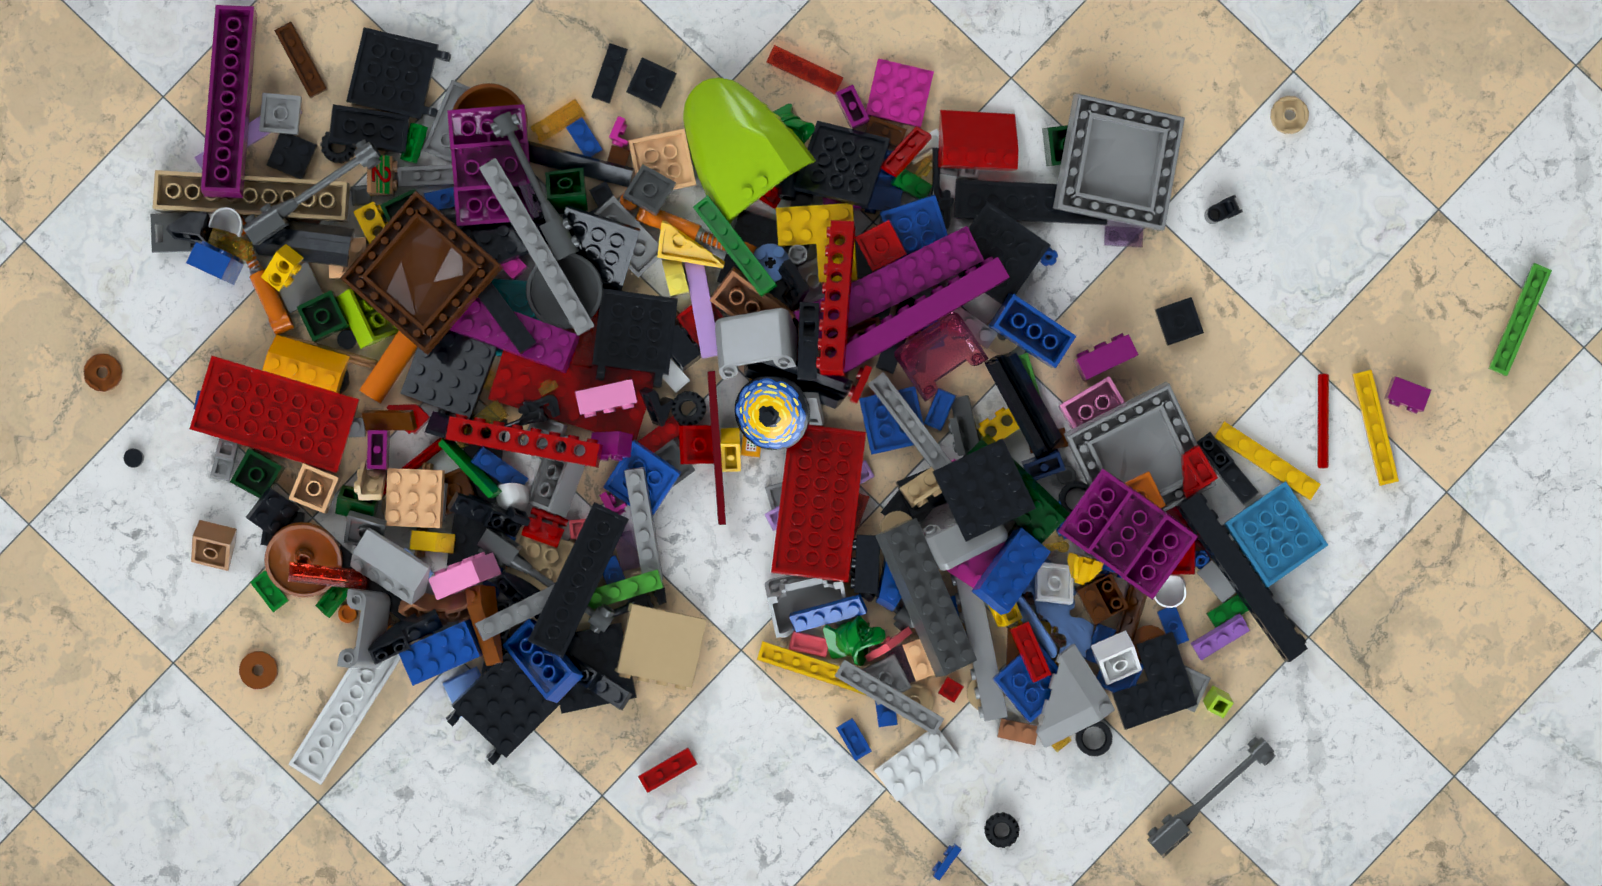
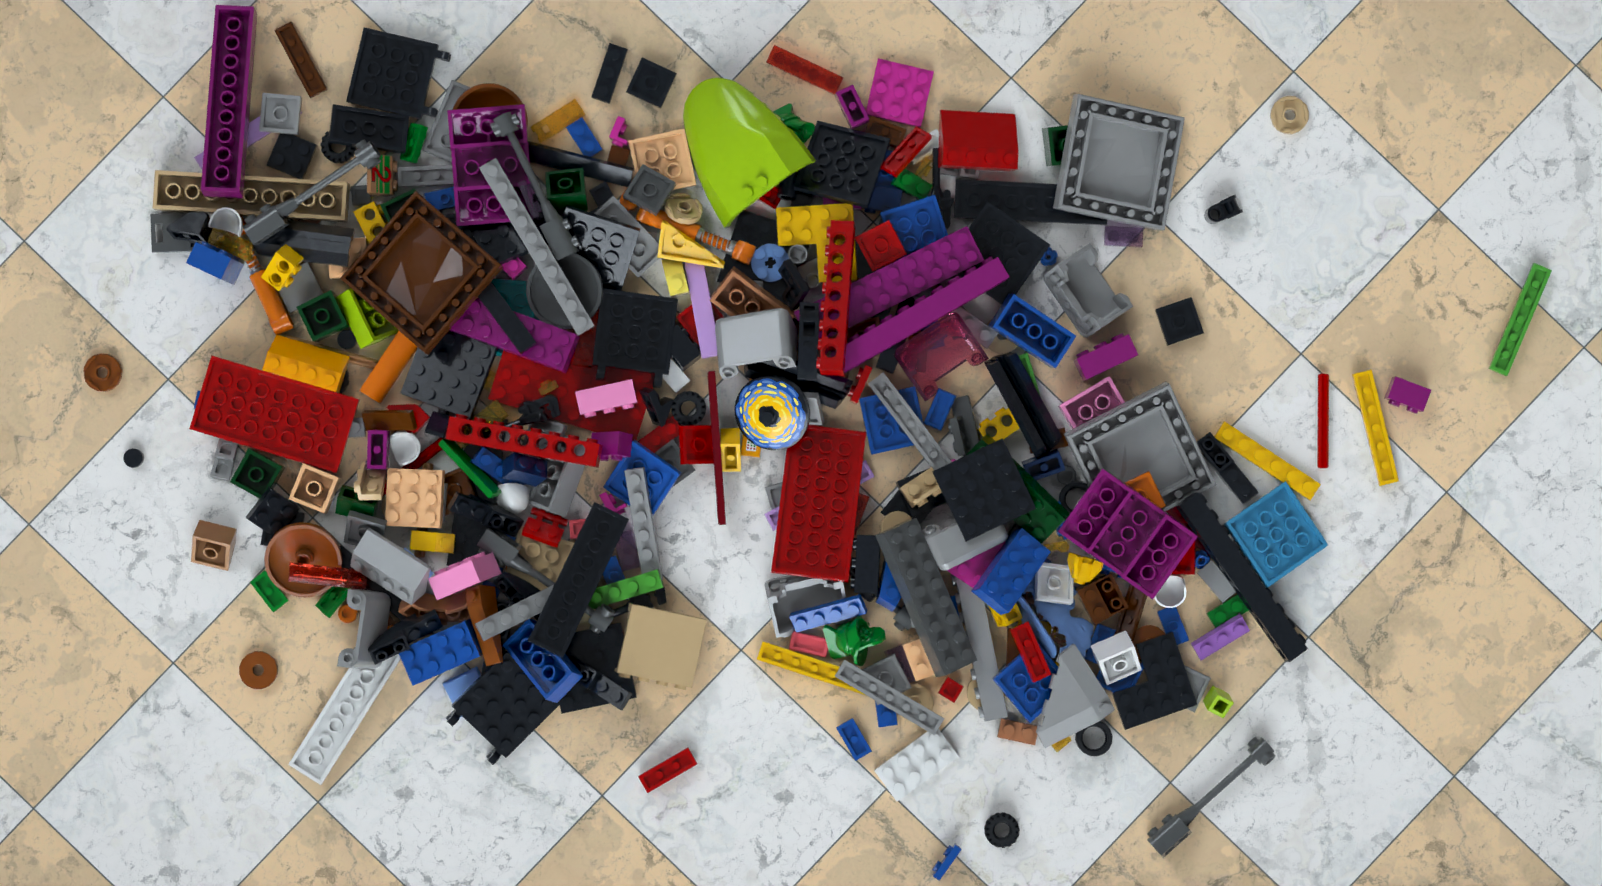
(404, 447): none -> white helmet
(518, 516): black tile -> none
(524, 469): none -> dark blue brick
(679, 215): none -> tan tile
(734, 246): green plate -> none
(887, 644): coral wing -> none
(1085, 292): none -> light grey windscreen
(1196, 471): red wing -> none

